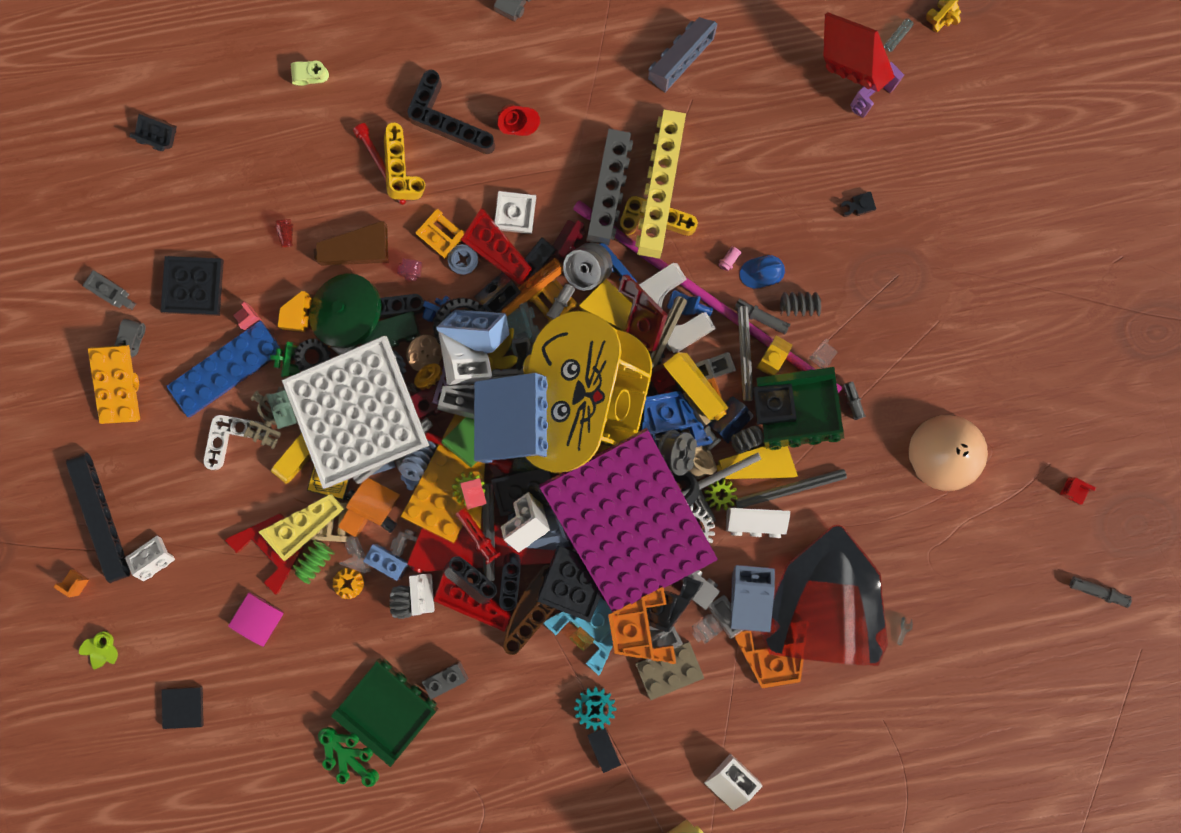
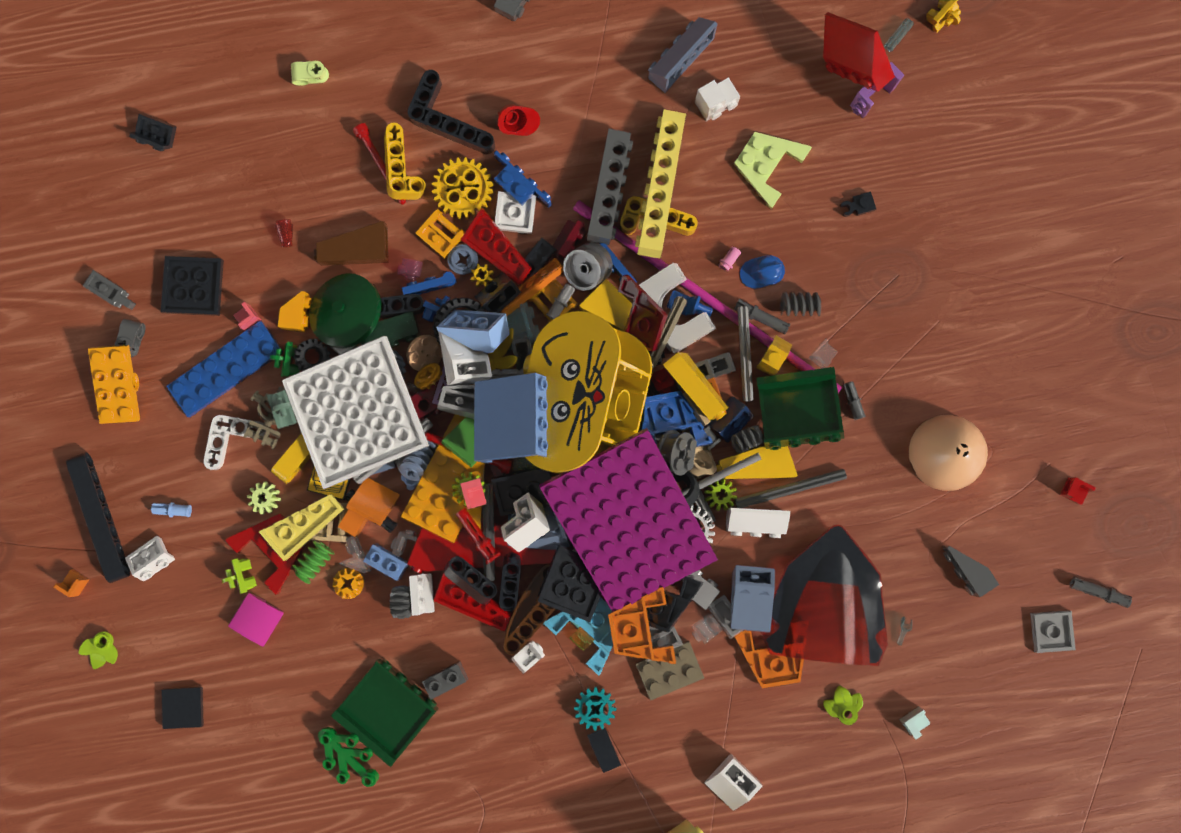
(171, 509): none -> light blue axle
(243, 584): none -> lime hips
(270, 495): none -> yellowish green gear
(430, 284): none -> blue plate
(460, 171): none -> yellow gear
(477, 275): none -> yellow gear
(516, 184): none -> blue bracket
(528, 656): none -> white bracket
(716, 98): none -> white brick
(761, 158): none -> yellowish green wing
(774, 404): black tile -> none
(844, 702): none -> lime plate
(915, 722): none -> light aqua panel
(976, 576): none -> dark grey slope
(1052, 631): none -> light grey tile

